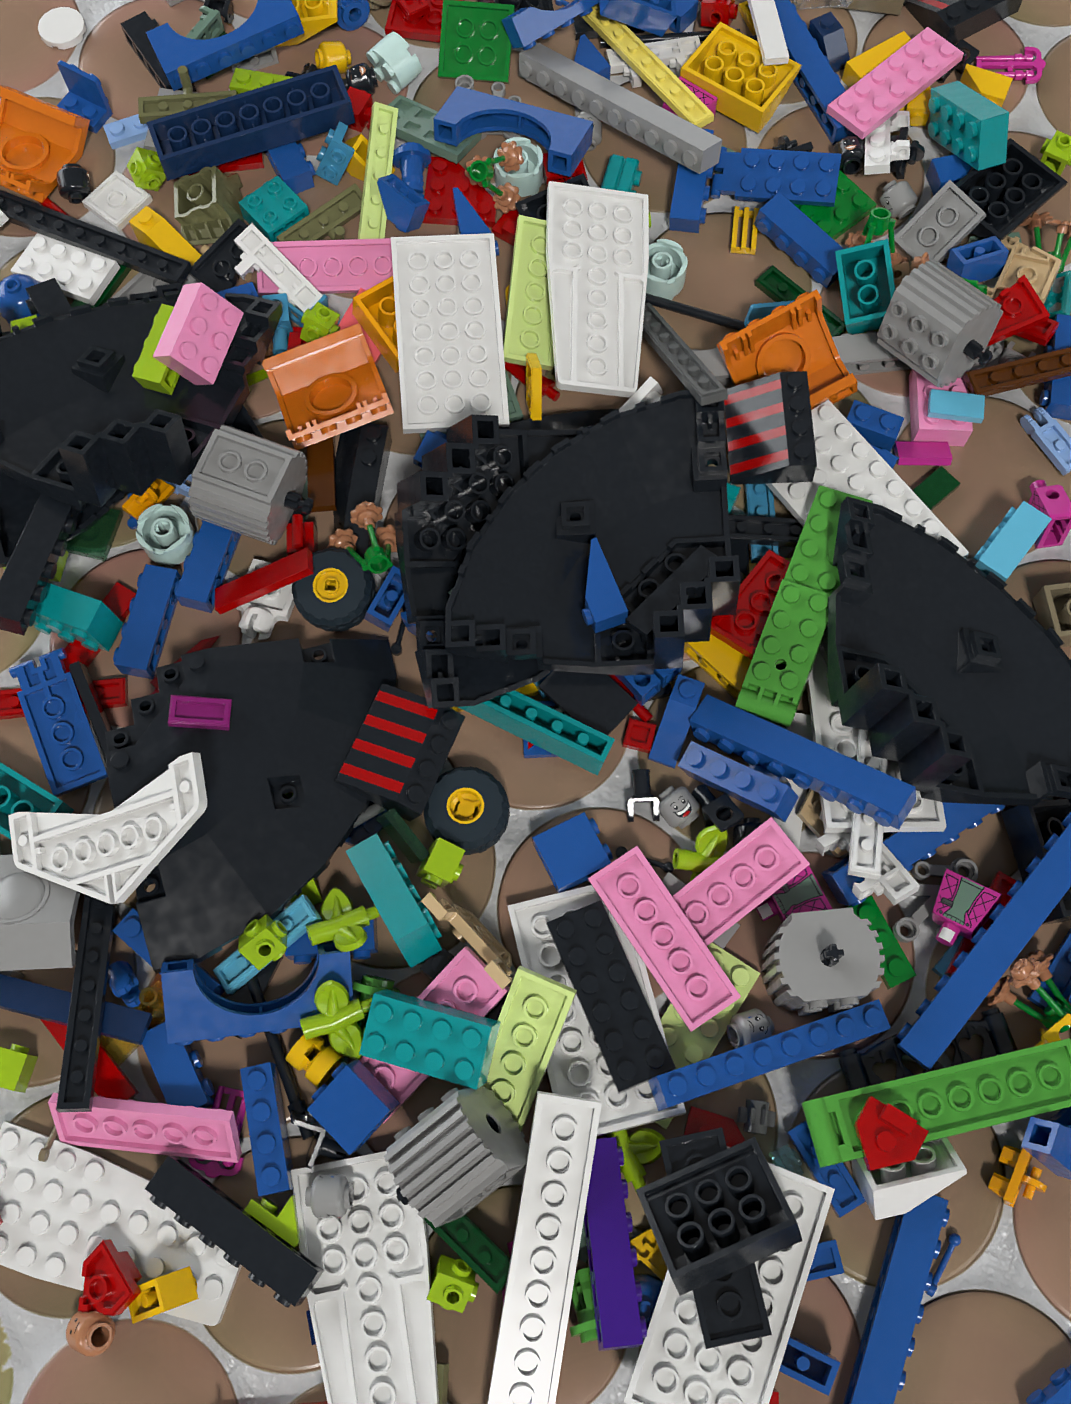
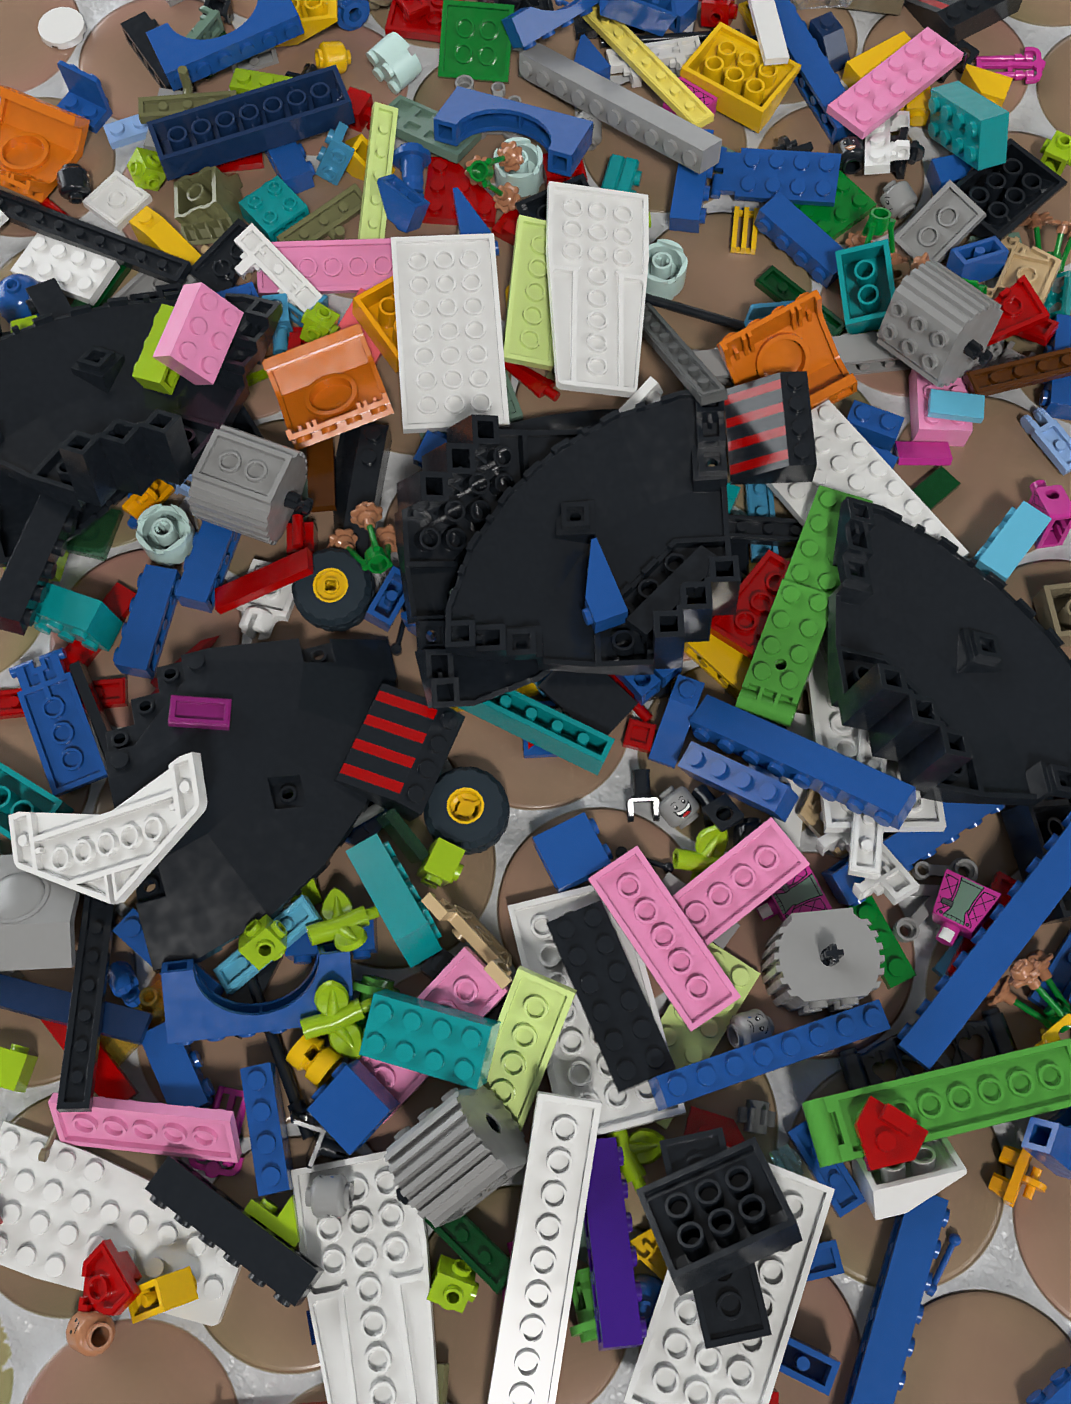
(361, 78): black head -> none
(534, 386): yellow tile -> none

